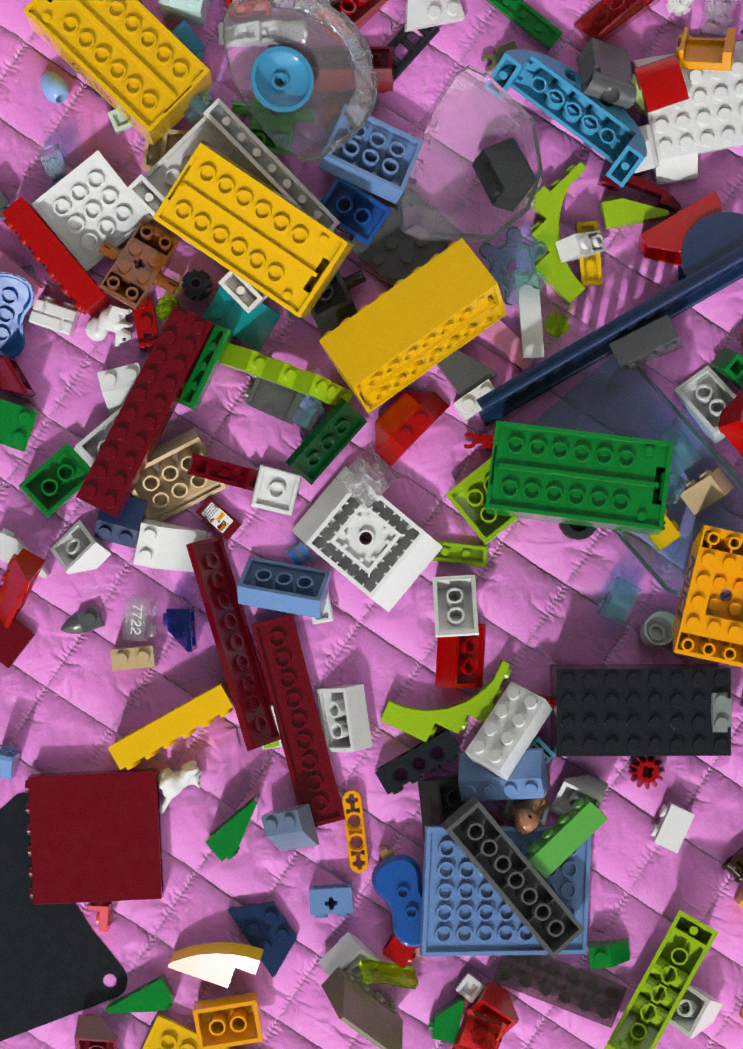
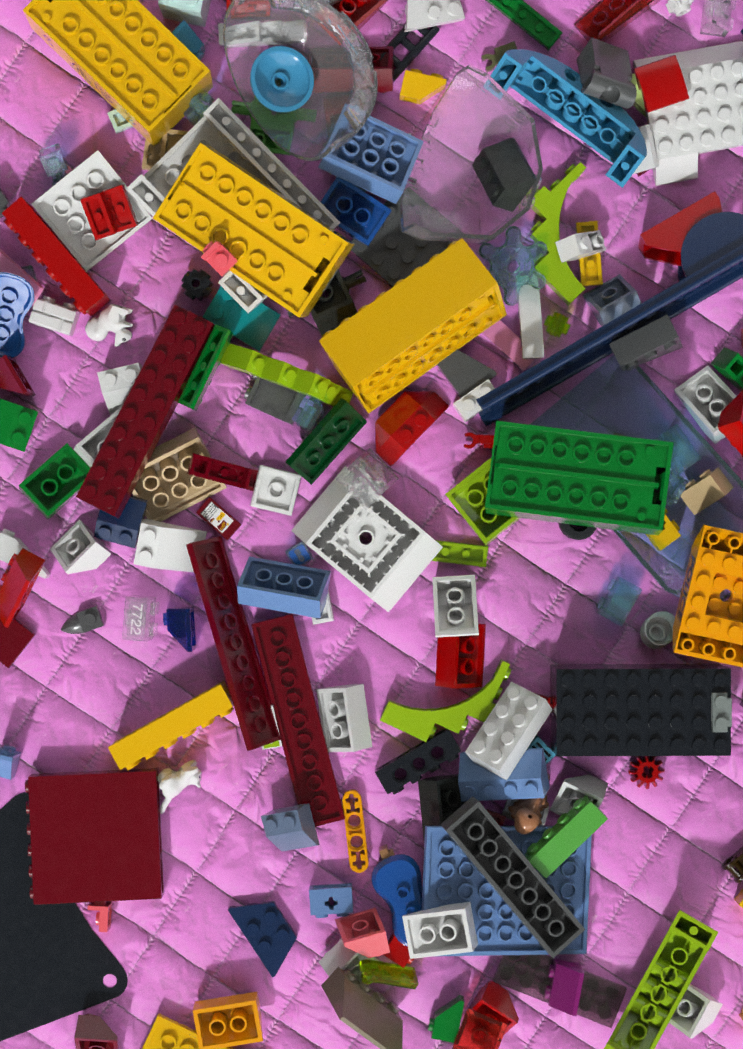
(54, 87): light blue animal -> none
(109, 212): none -> red slope
(134, 657): tan brick -> none
(146, 324): red plate -> none
(147, 998): green slope -> none
(152, 252): dark orange slope -> none
(165, 307): clear neon green gear -> none
(216, 961): slope -> none
(219, 257): none -> coral bracket
(227, 837): green slope -> none
(364, 933): none -> coral slope
(420, 87): none -> yellow slope
(440, 931): none -> white slope
(469, 987): white plate -> none
(564, 986): none -> magenta slope
(607, 953): green slope -> none
(612, 299): none -> sand blue slope
(625, 212): lime slope -> none
(666, 200): dark red slope -> none
(672, 826): white brick -> none
(706, 52): light orange panel -> none

